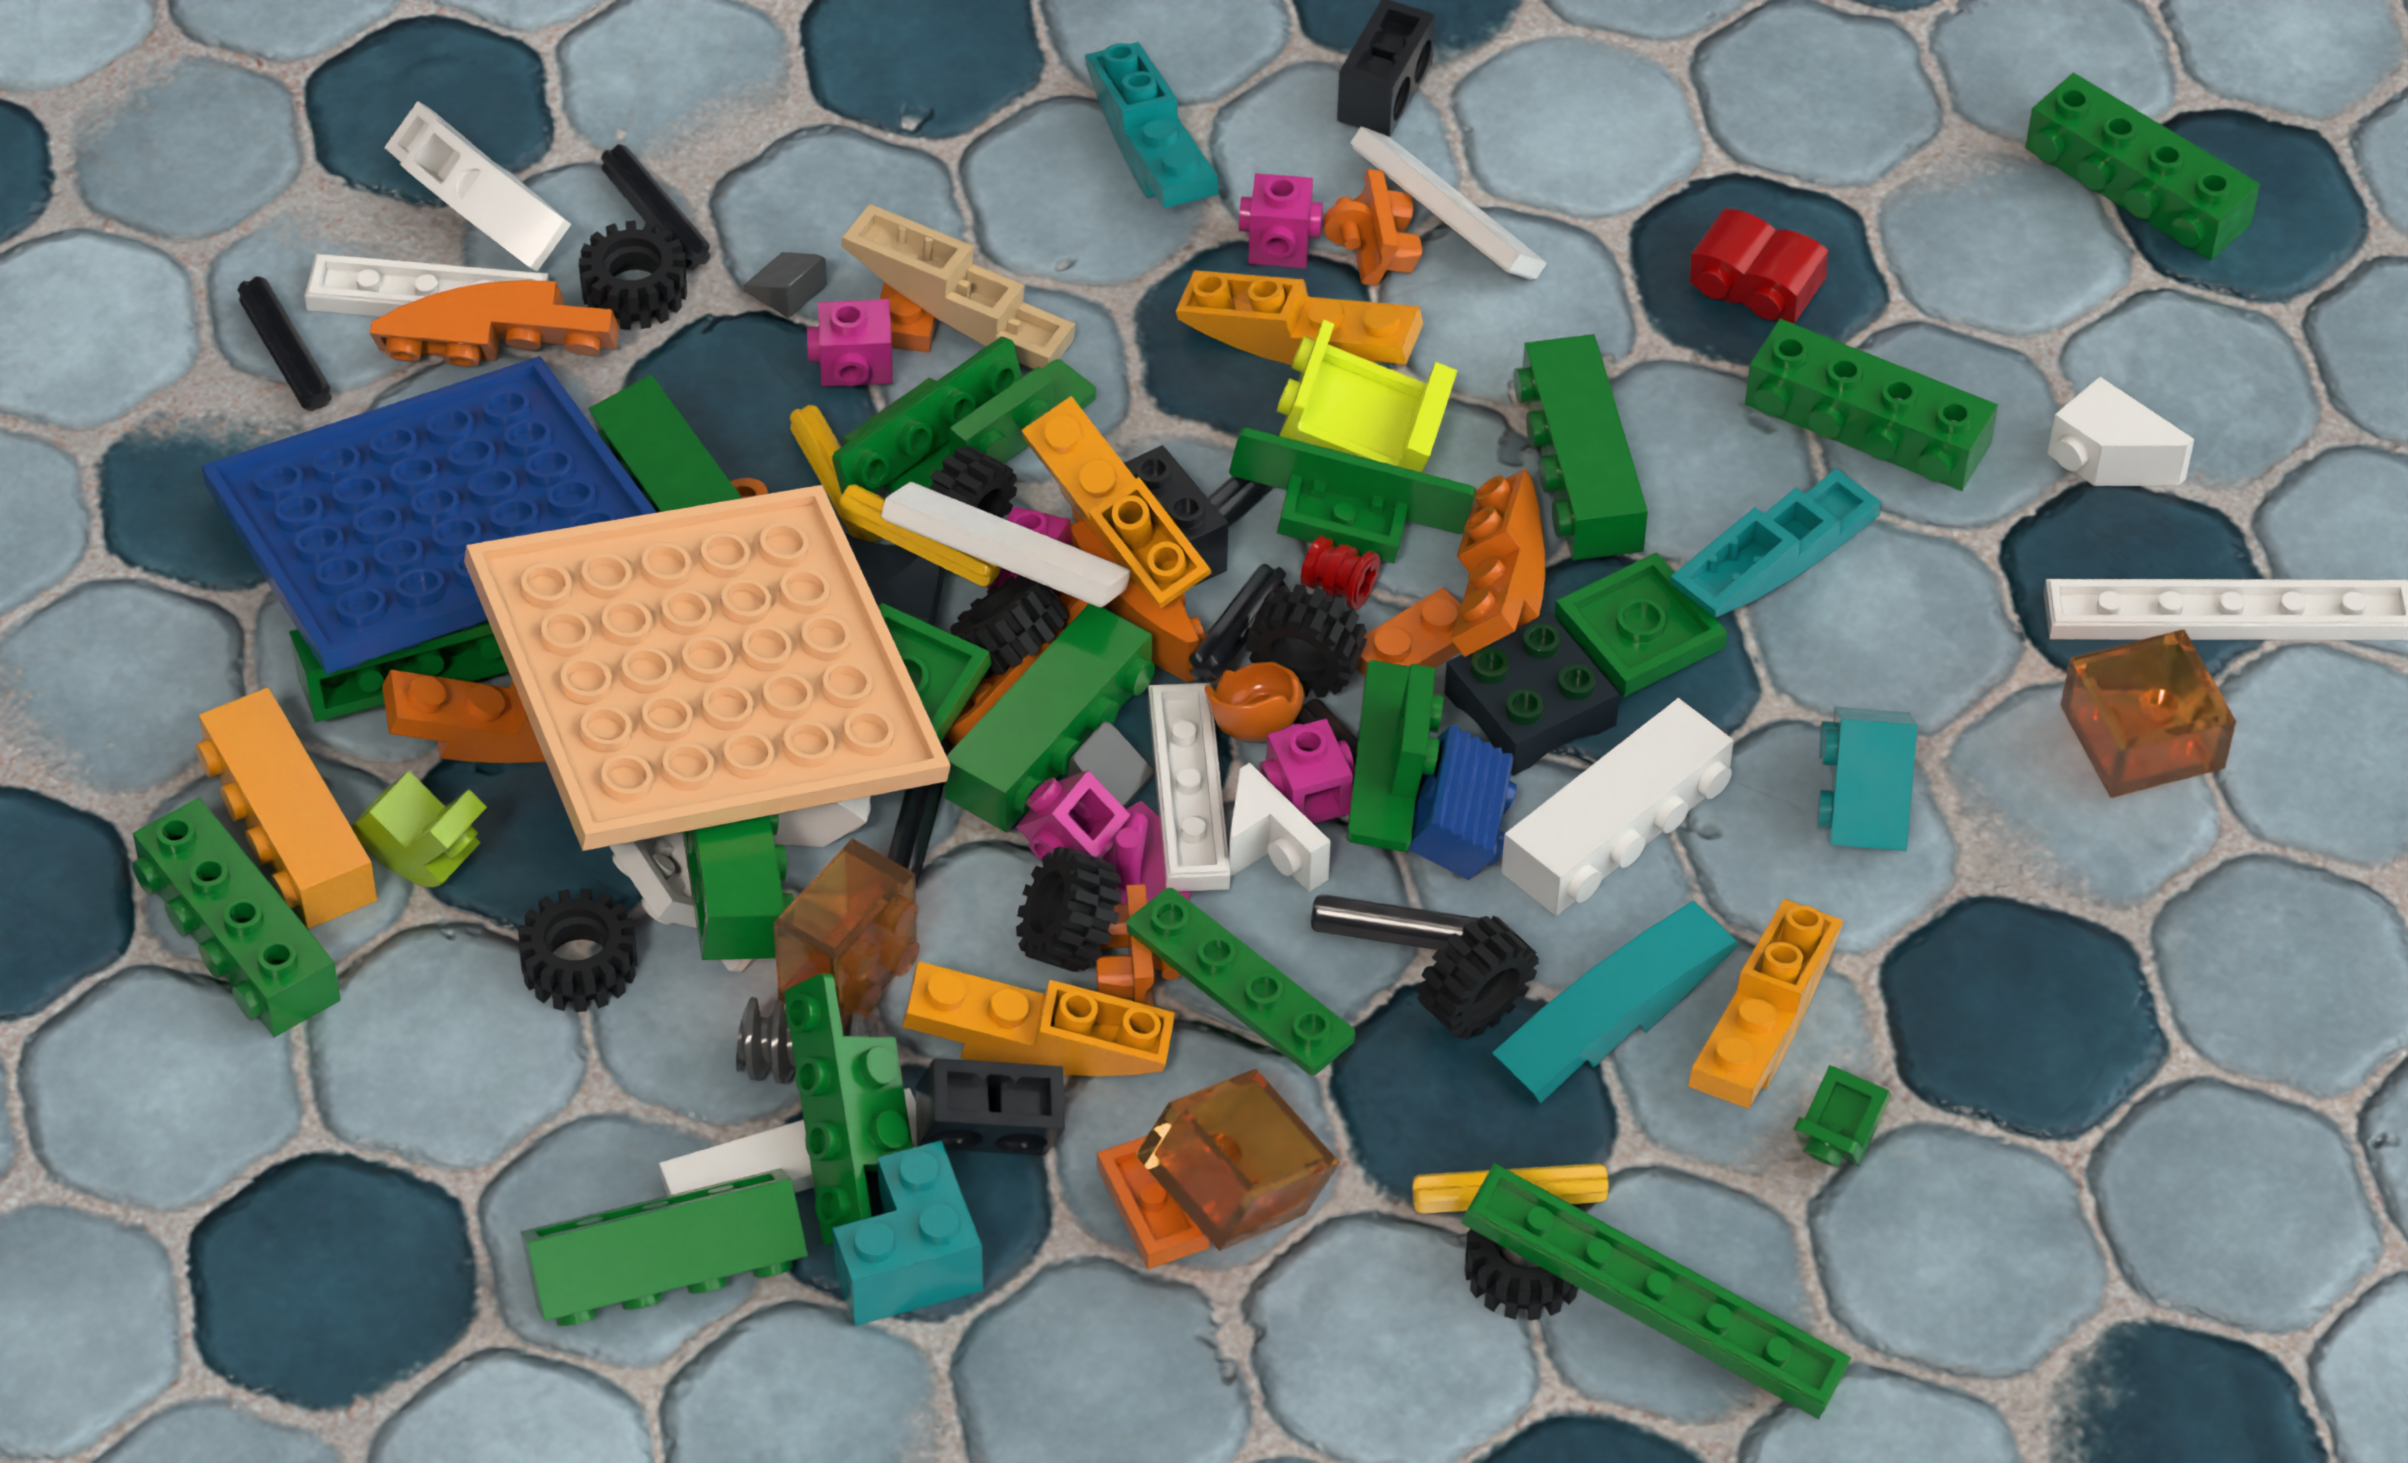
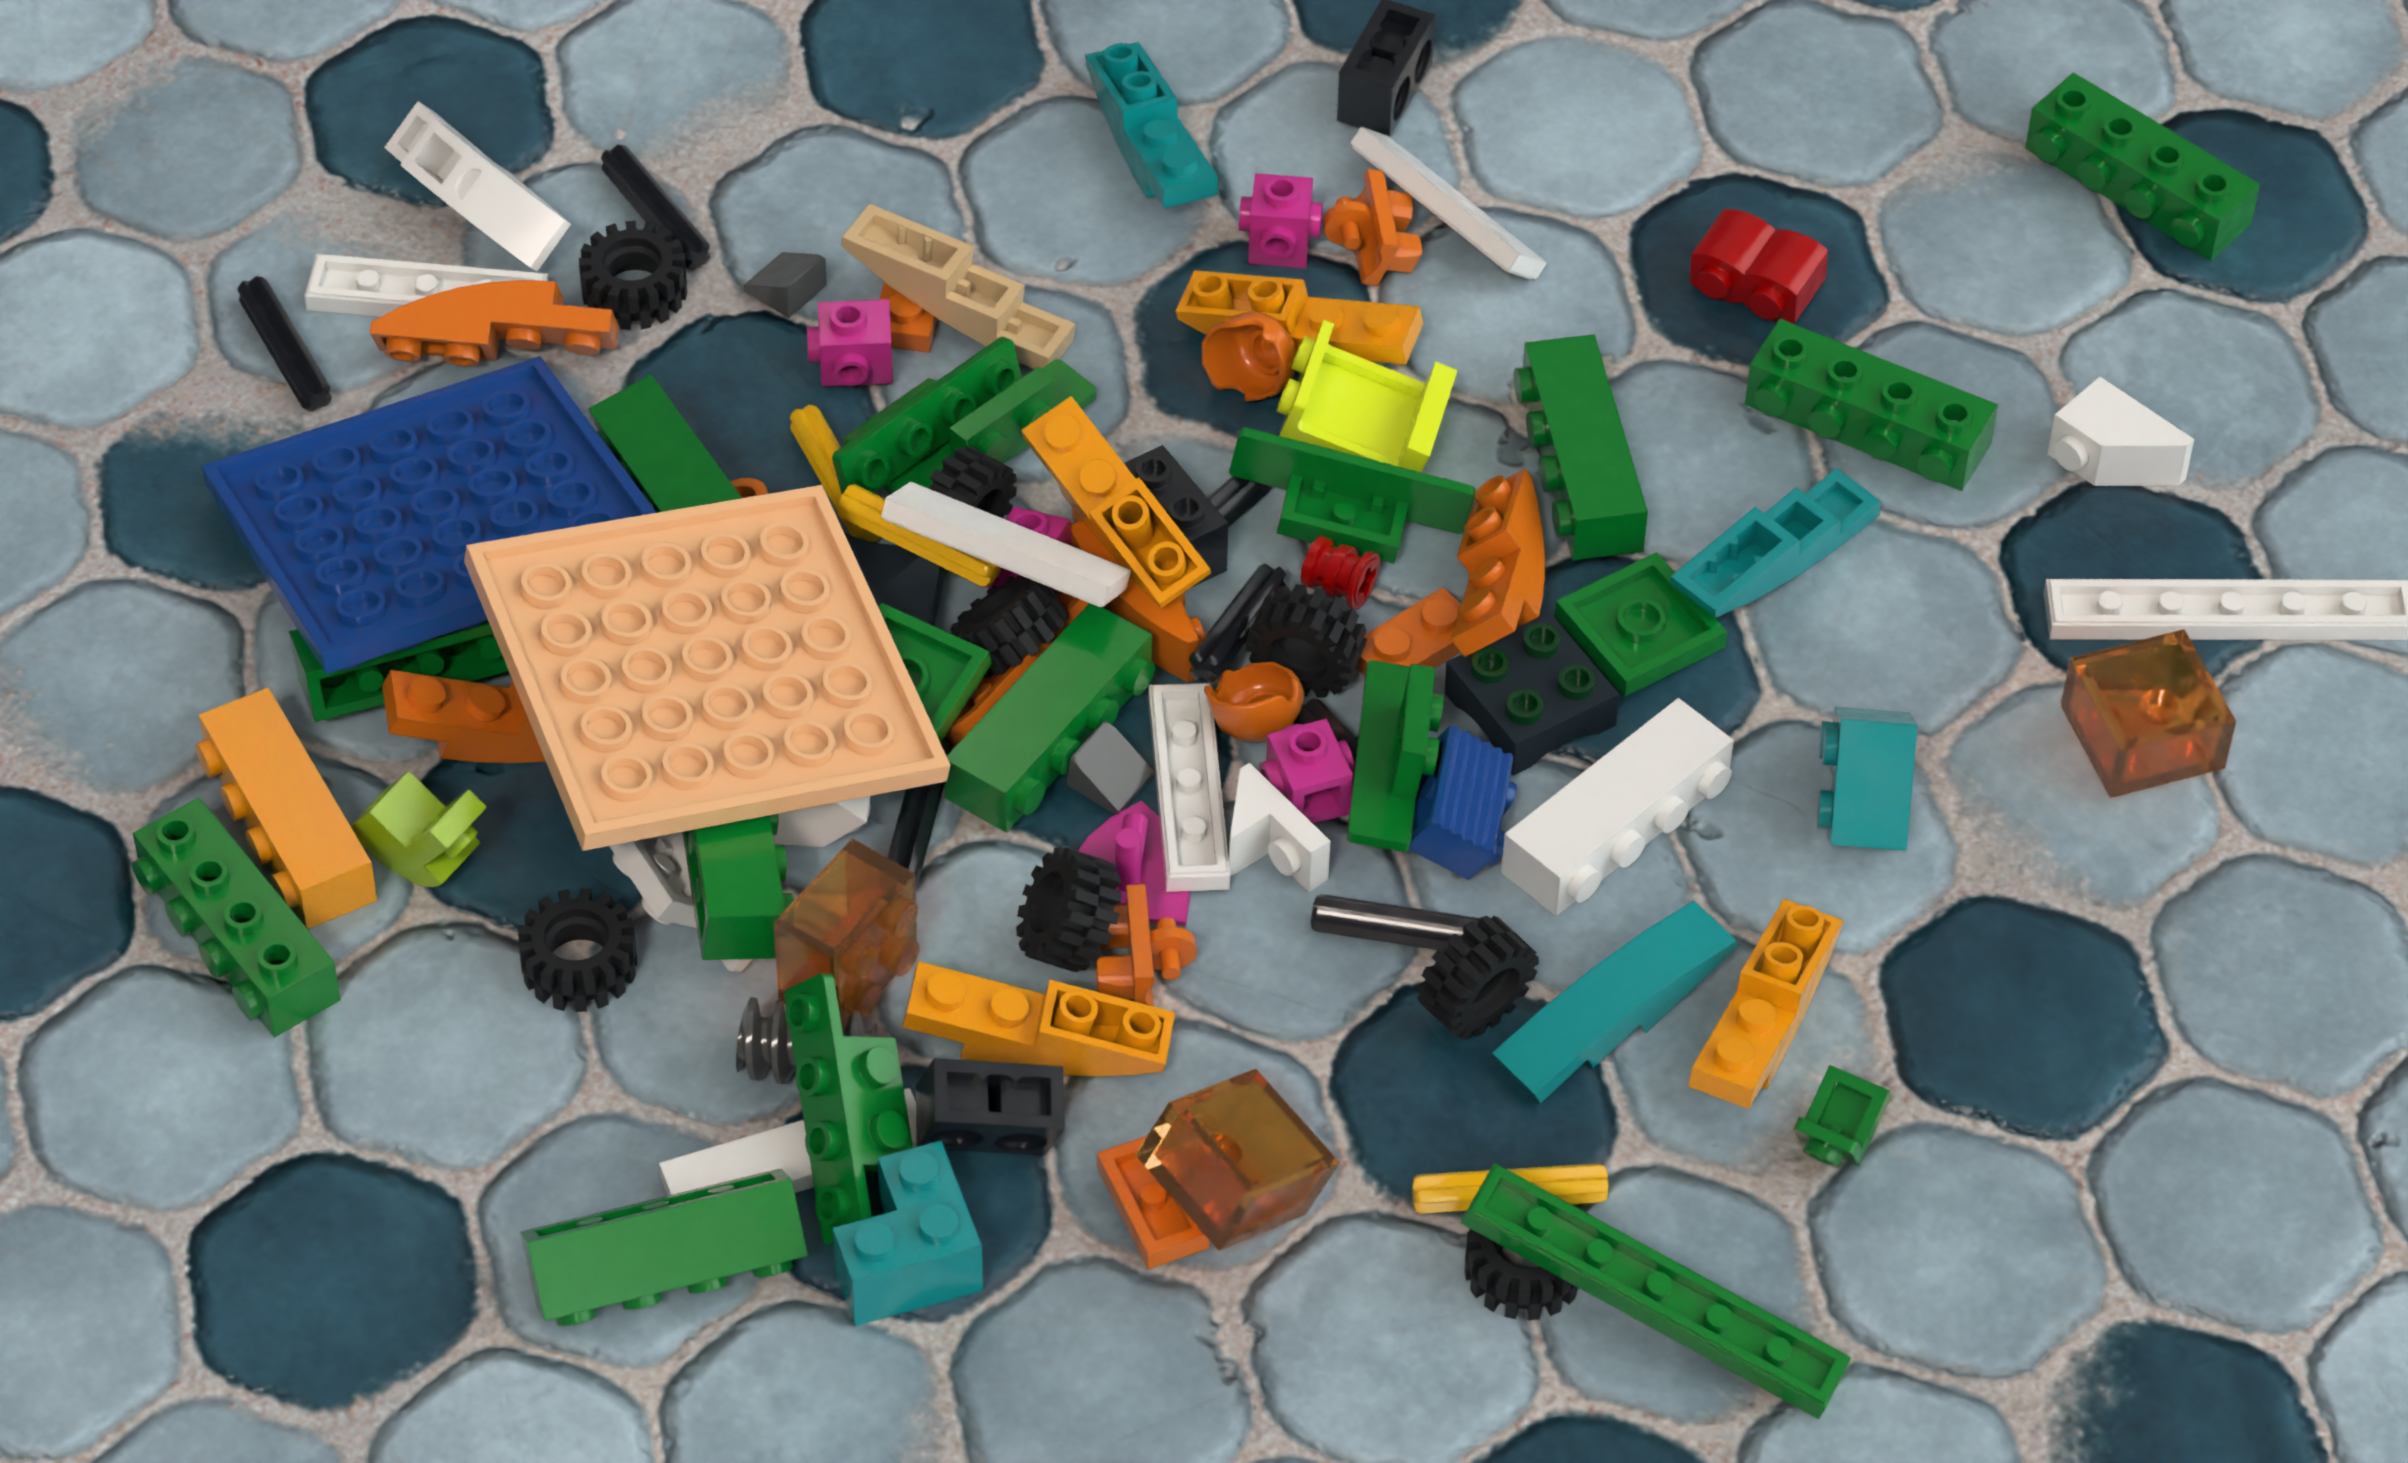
(1072, 815): dark pink brick -> none
(1241, 981): green bracket -> none
(1249, 355): none -> orange hair

